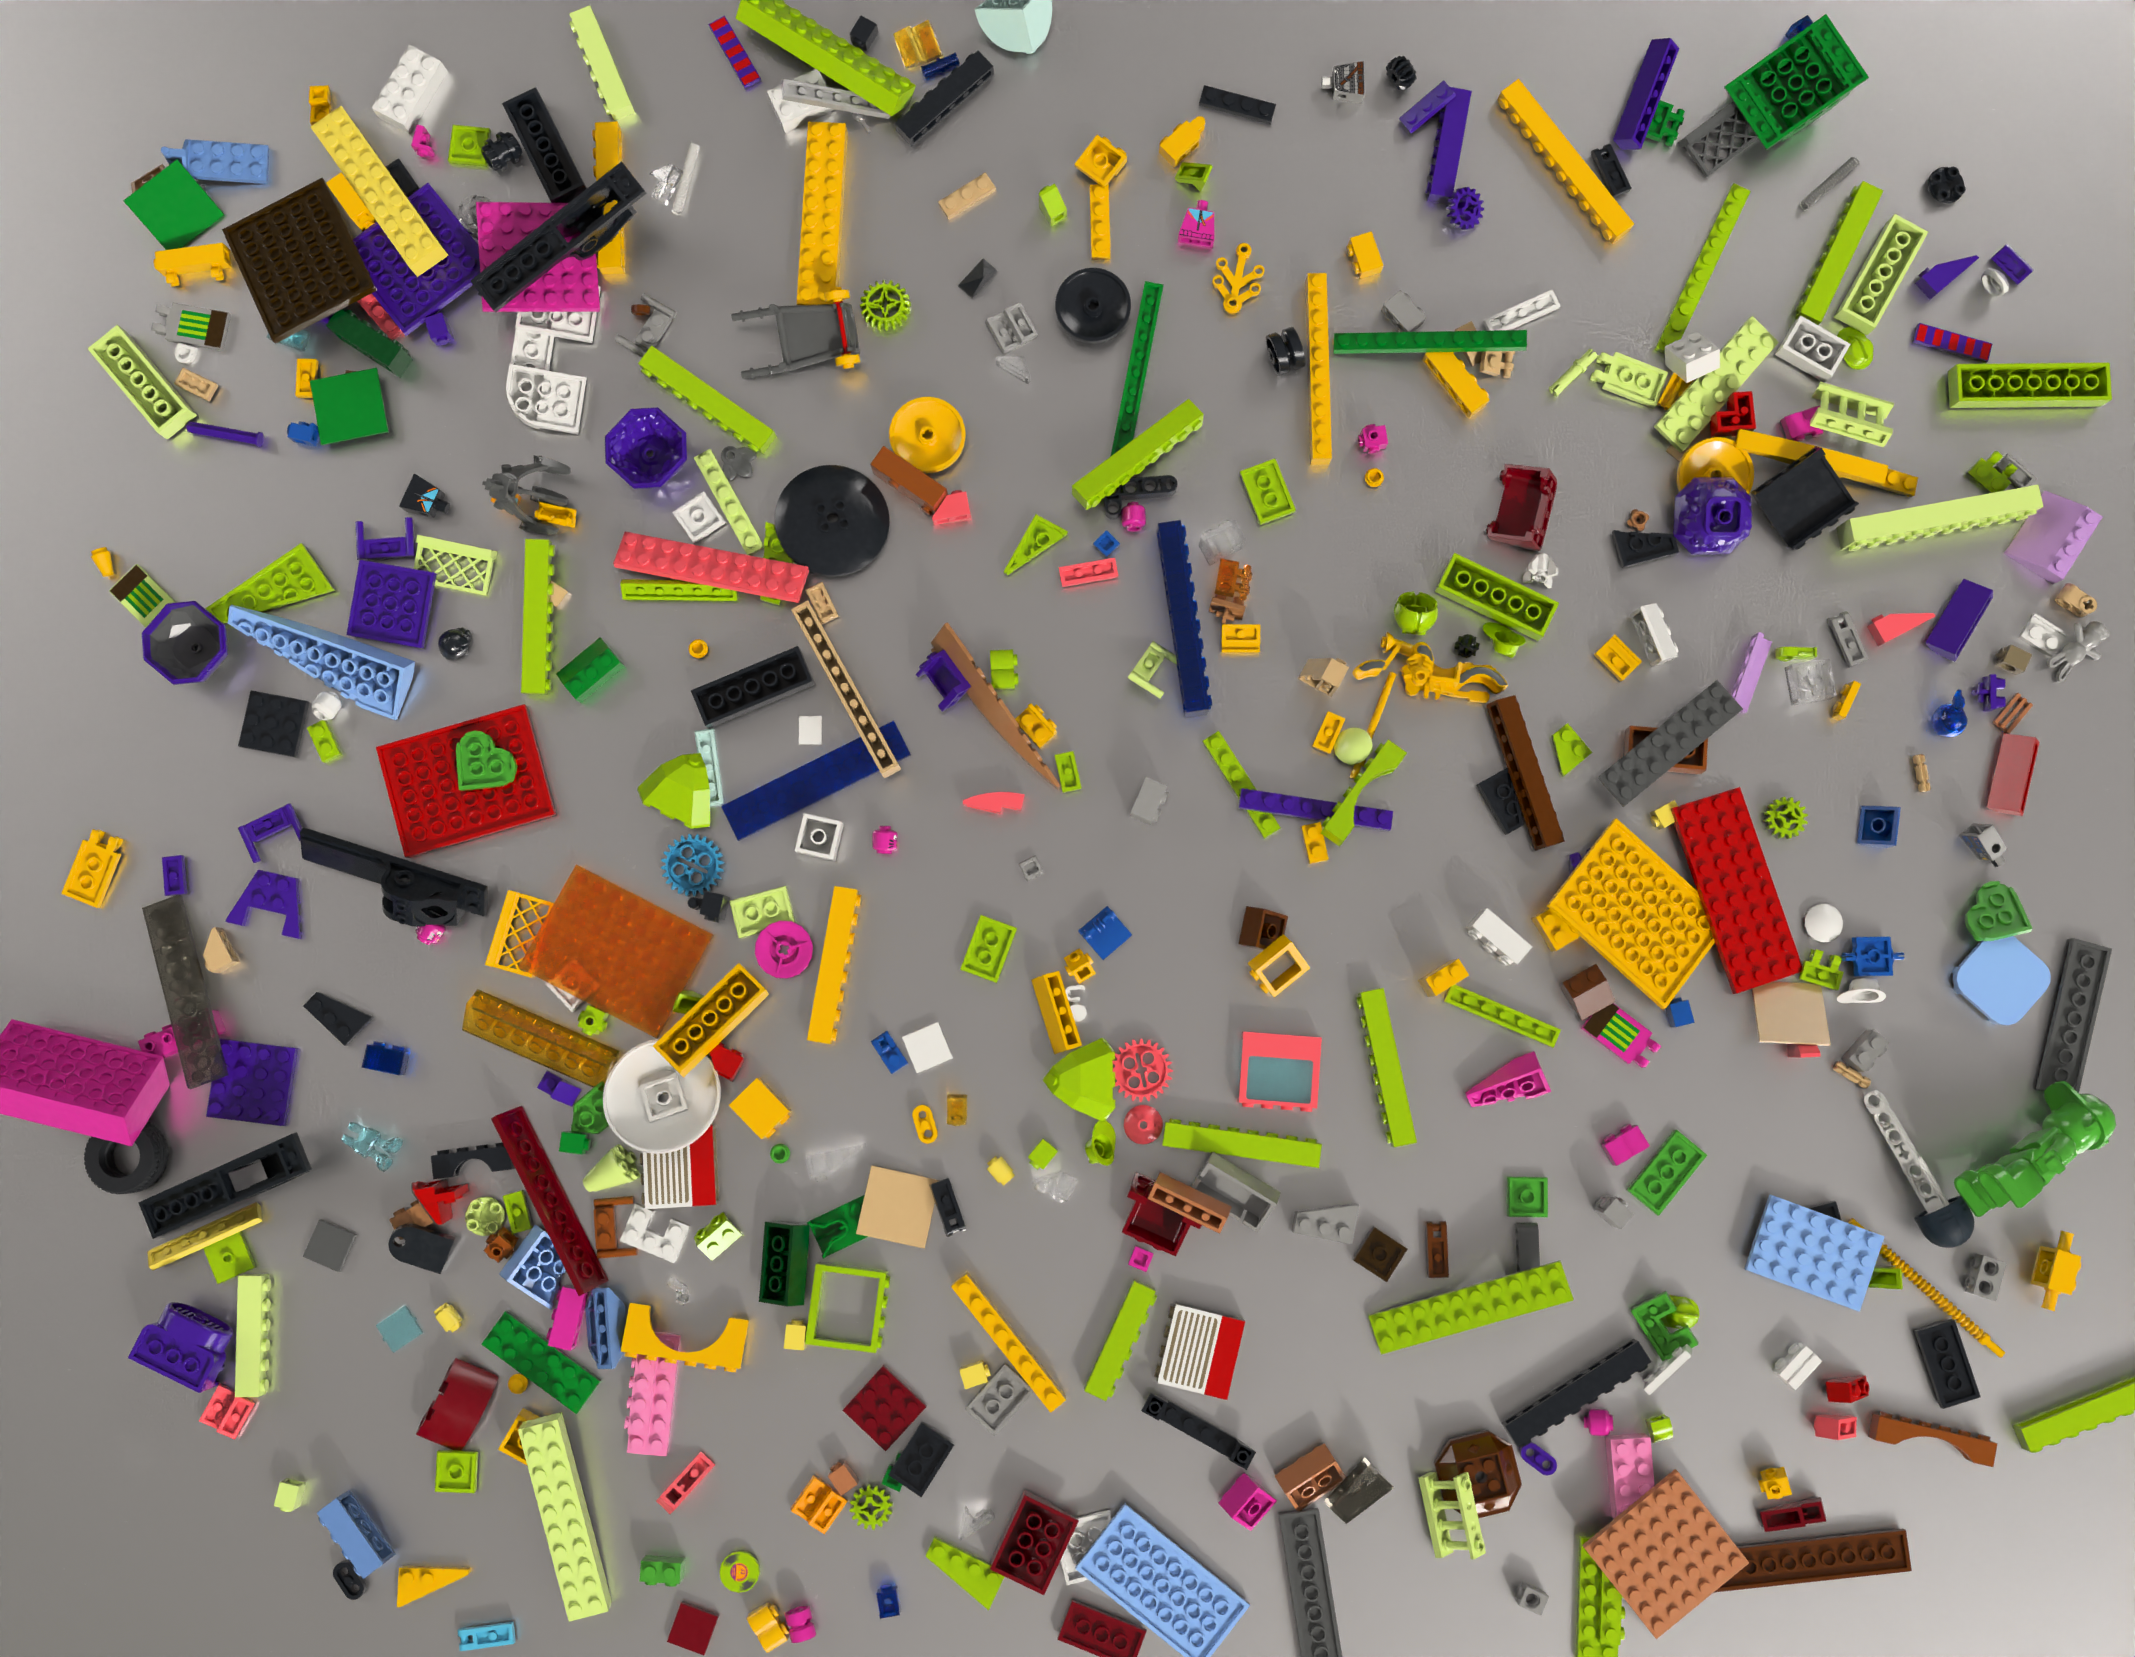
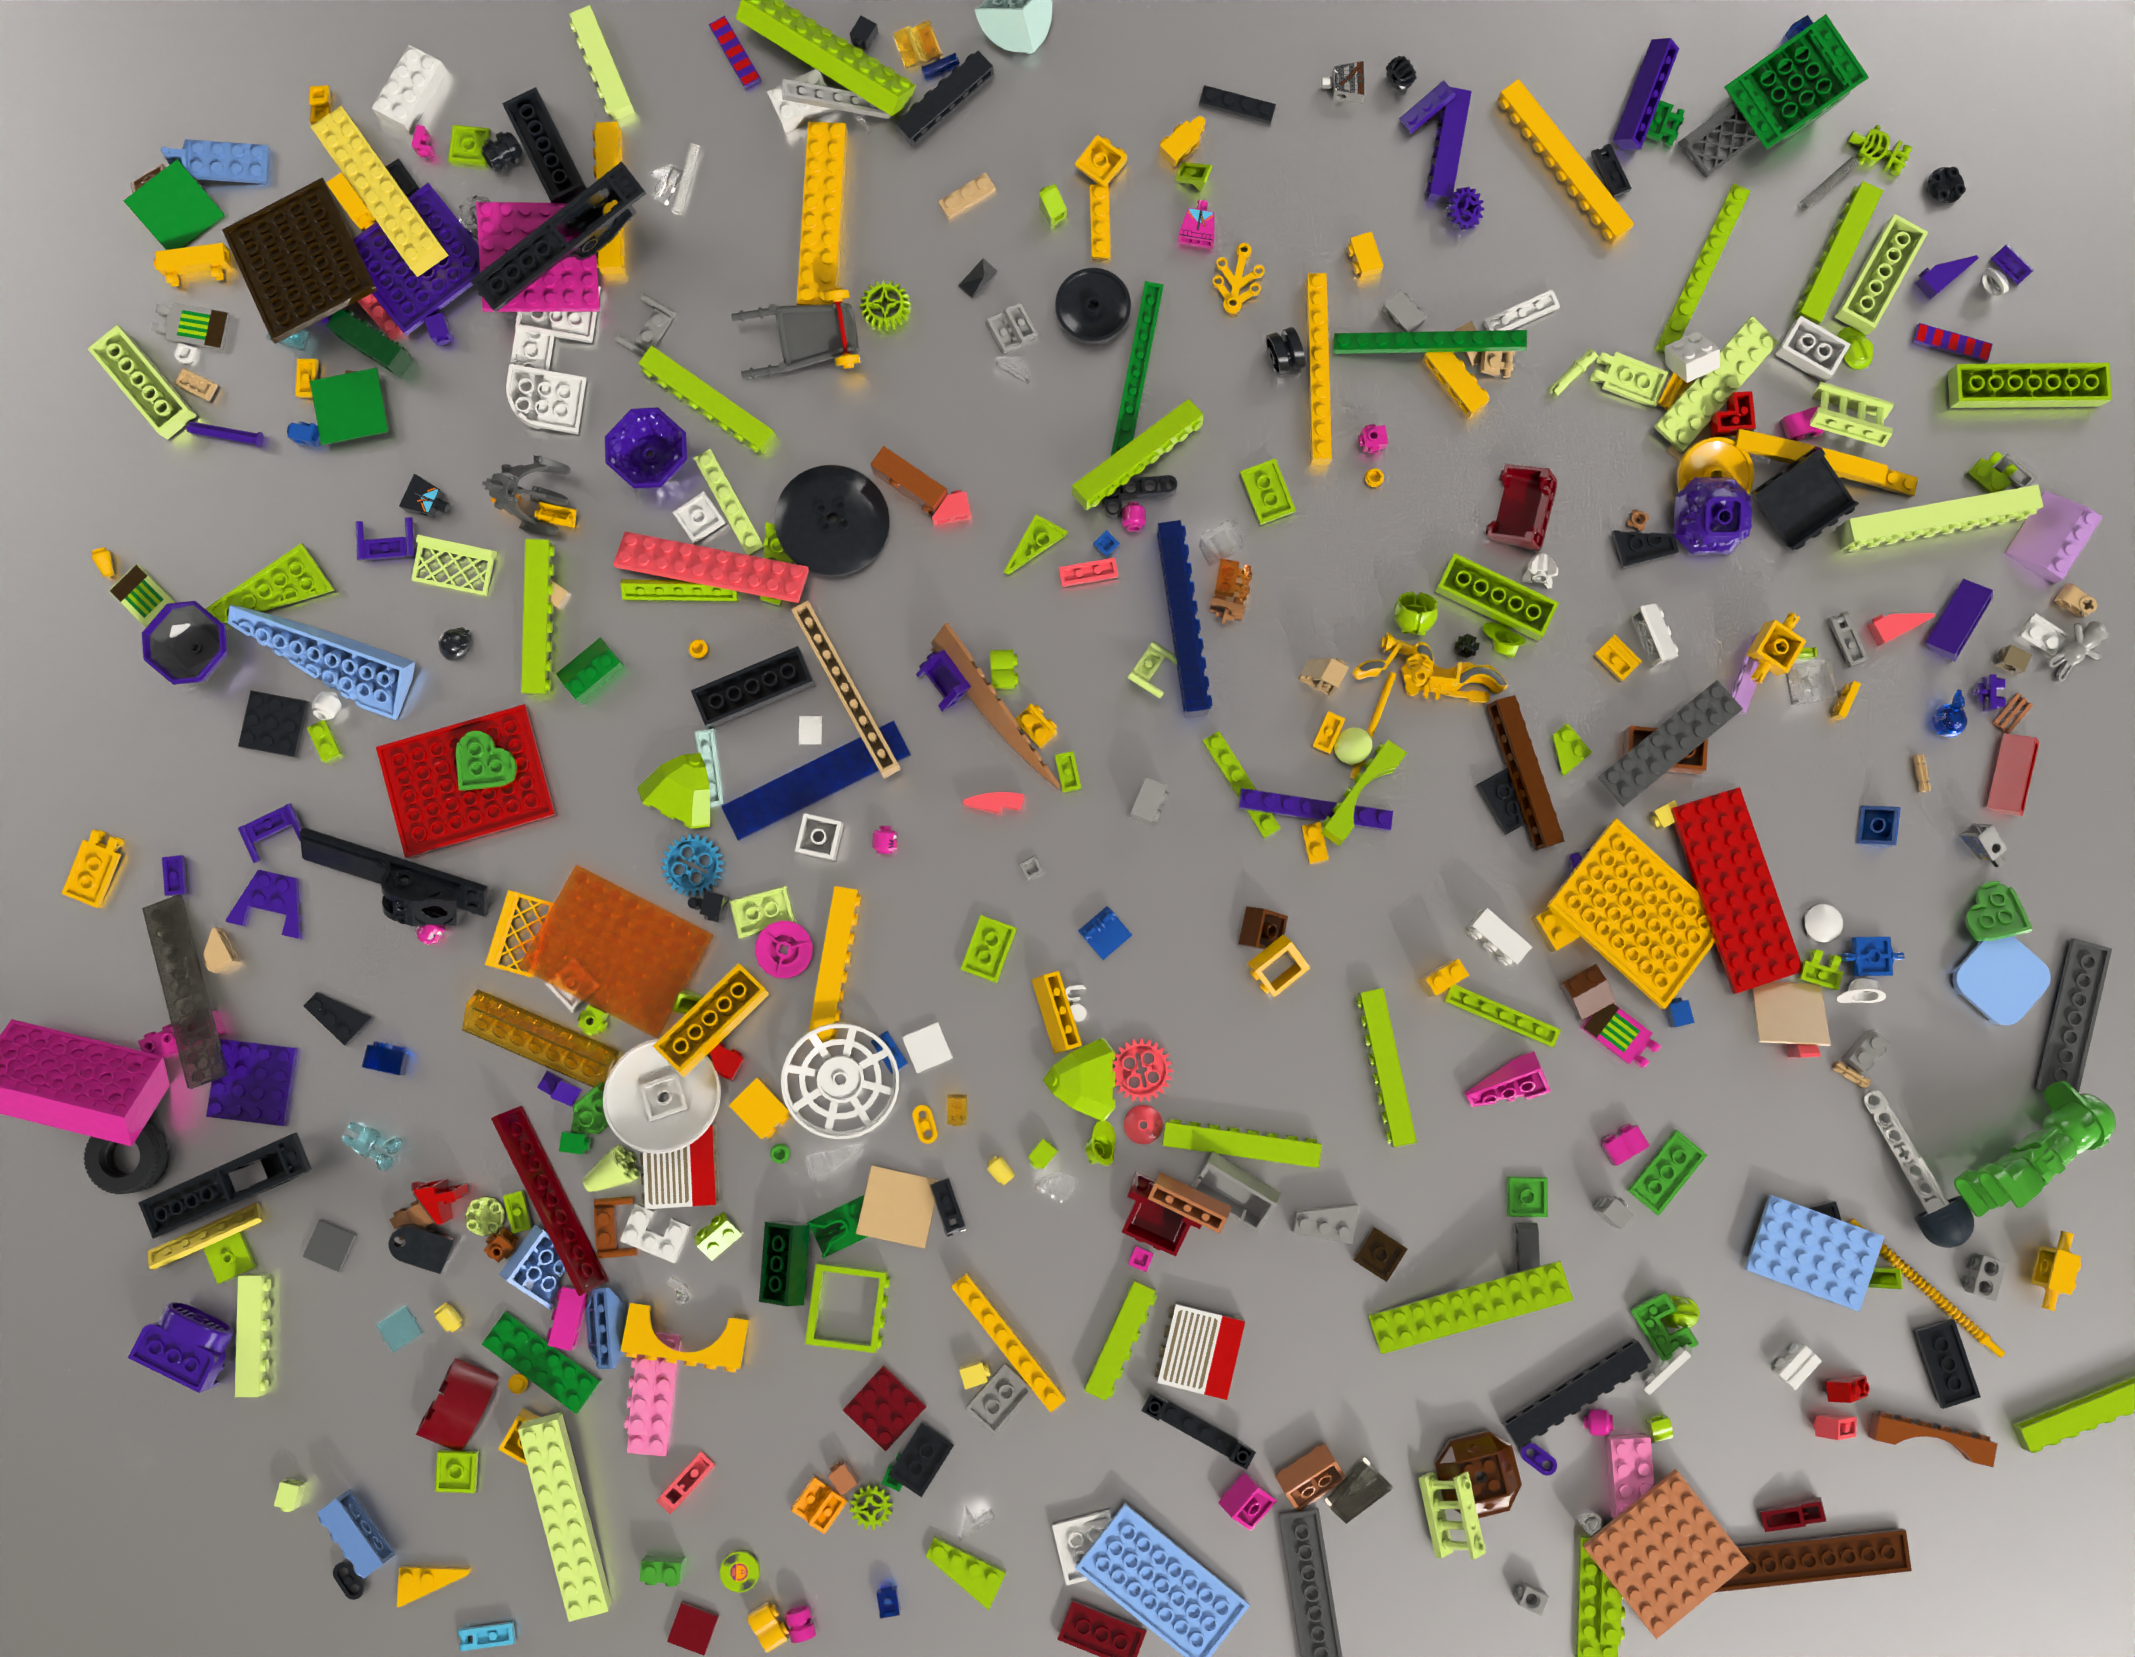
(226, 1411): coral slope -> none
(391, 604): dark purple plate -> none
(449, 1164): black arch -> none
(640, 310): reddish brown tile -> none
(739, 464): dark grey plate -> none
(795, 1335): light yellow brick -> none
(822, 603): tan plate -> none
(837, 1092): none -> white dish
(927, 434): yellow dish -> none
(1033, 1542): dark red slope -> none
(1079, 965): yellow brick -> none
(1240, 637): yellow plate -> none
(1279, 1071): panel -> none
(1437, 1250): reddish brown plate -> none
(1590, 1522): none -> white tile
(1775, 647): none -> yellow brick
(1775, 1483): yellow brick -> none
(1783, 825): lime gear -> none
(1895, 157): none -> lime torso

